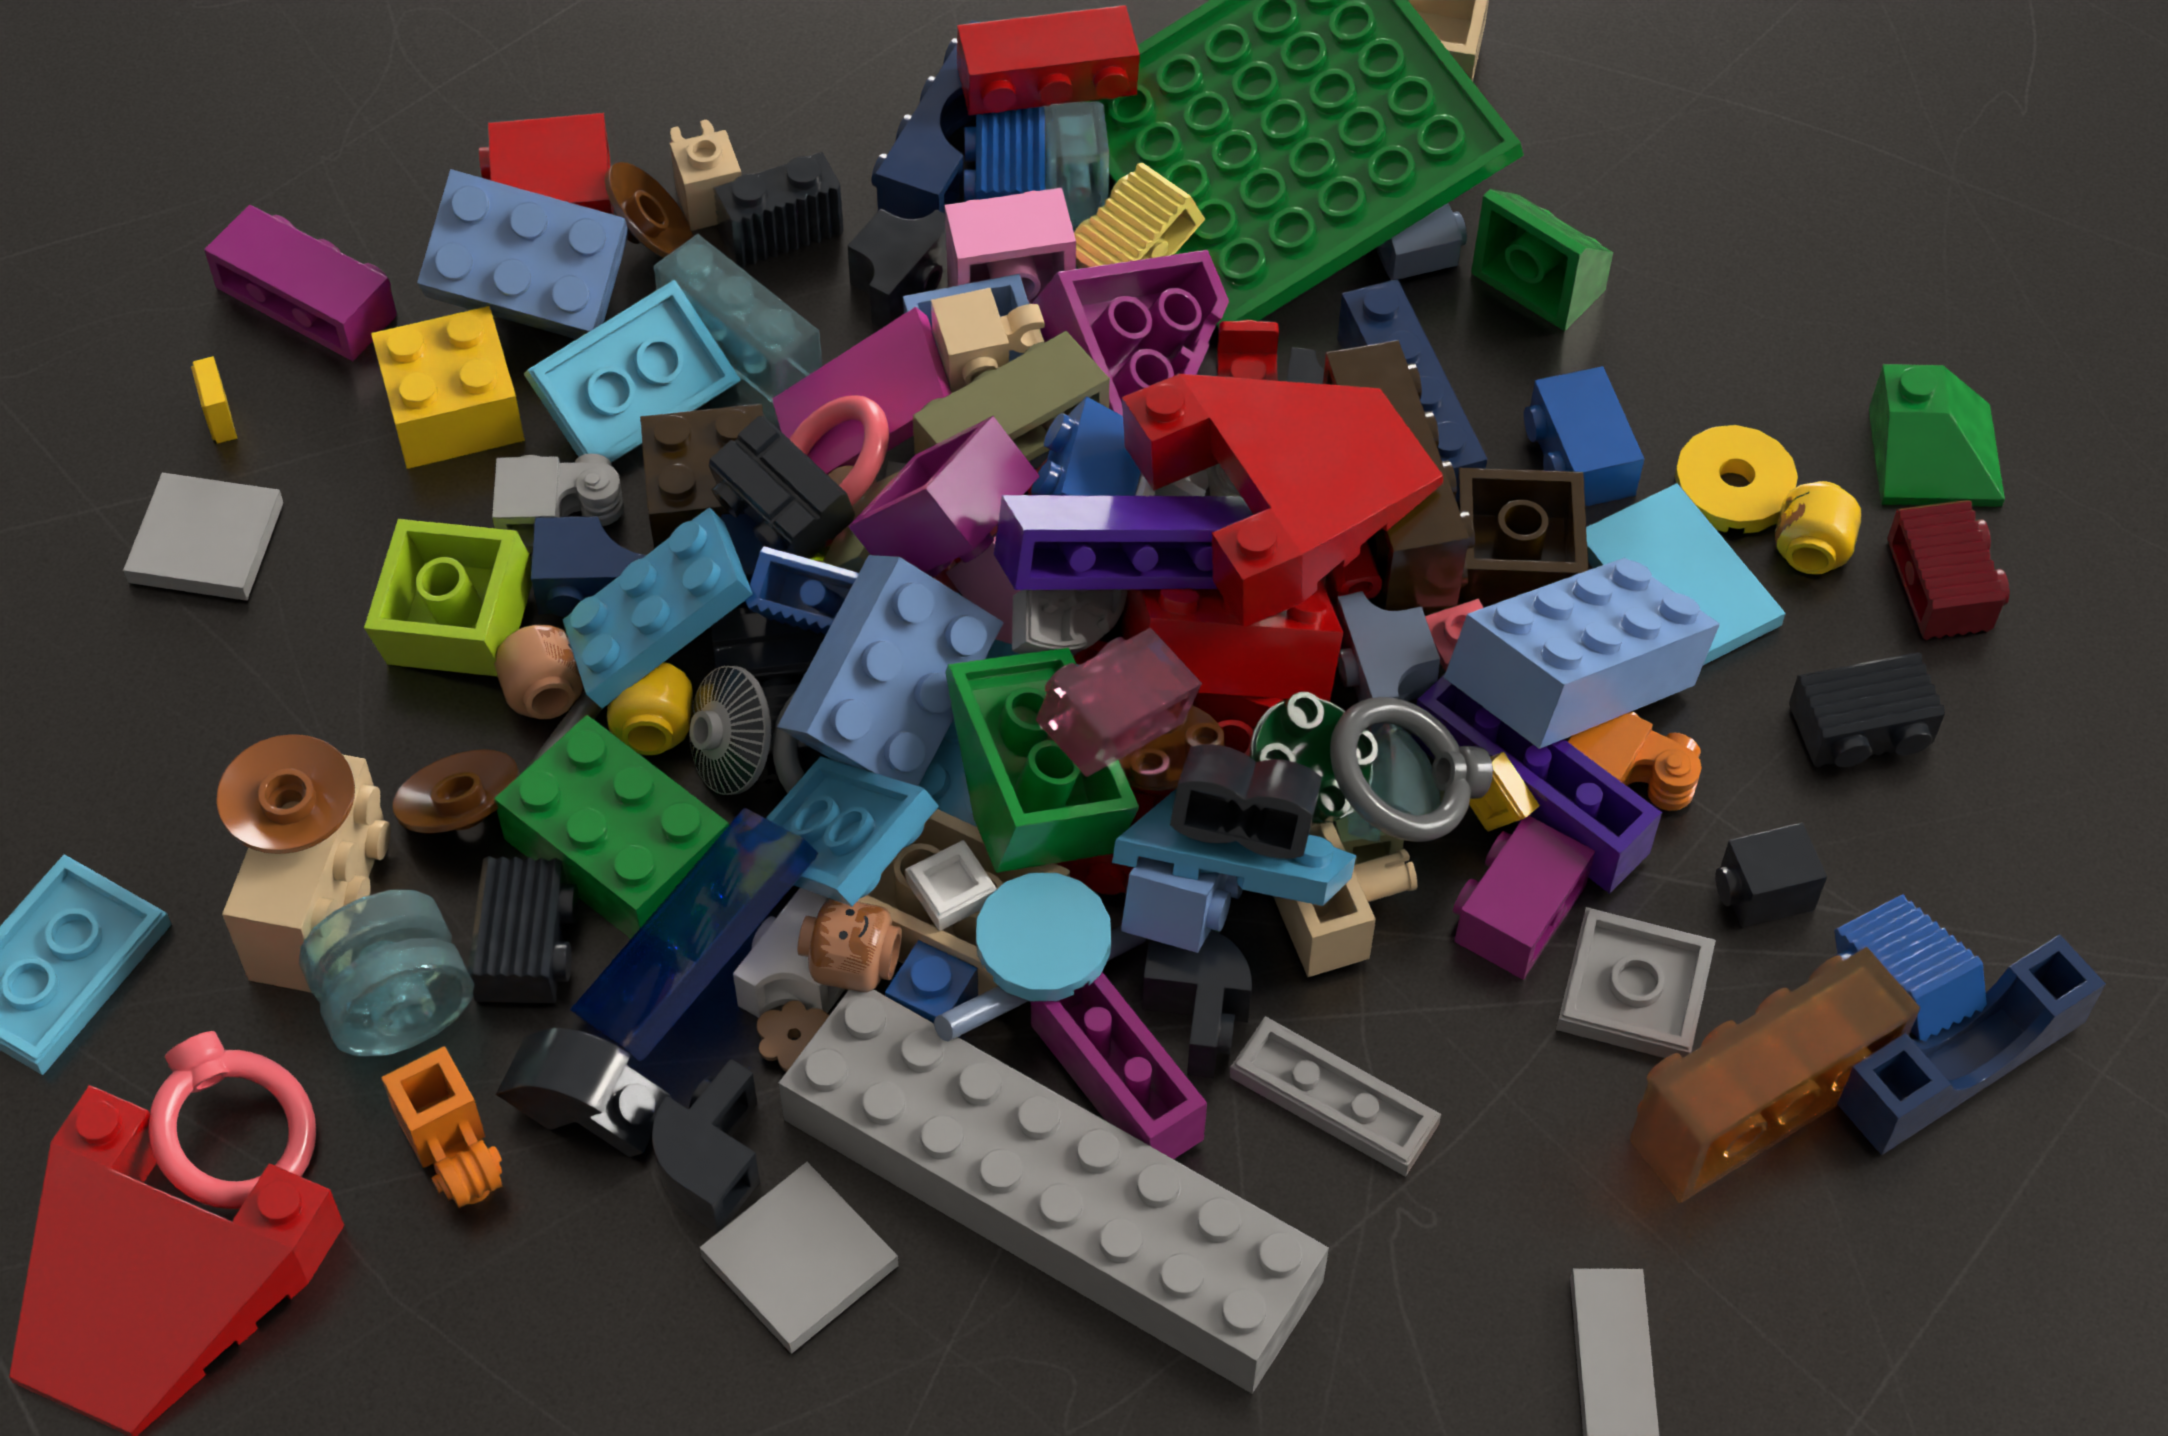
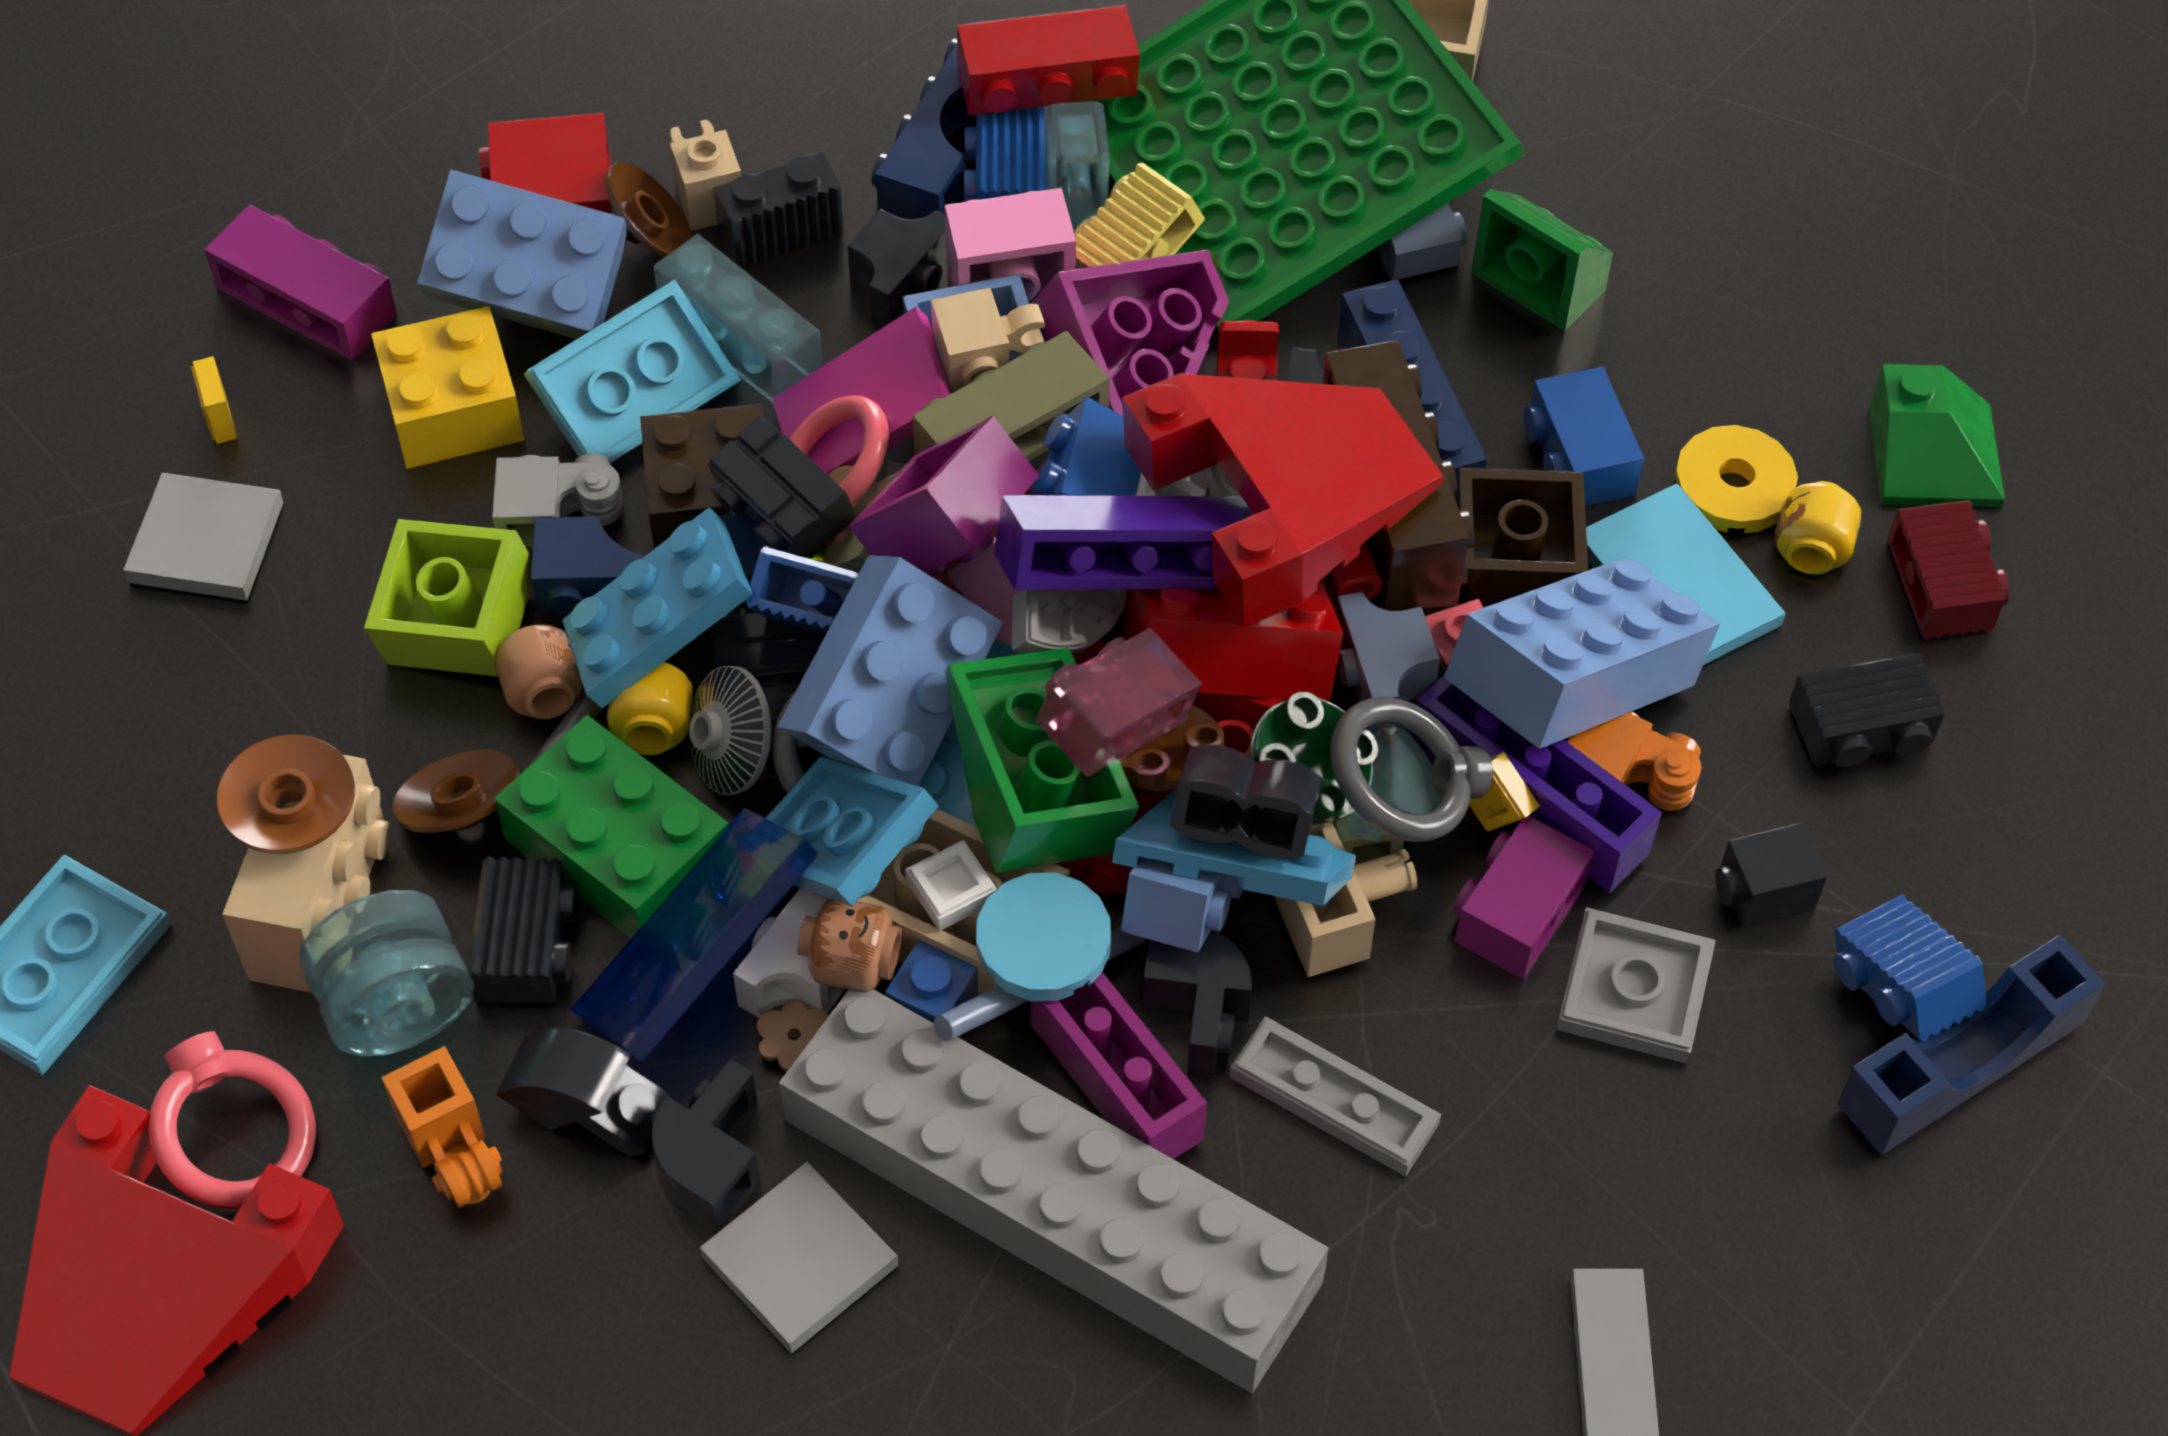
(1768, 1073): clear orange brick -> none

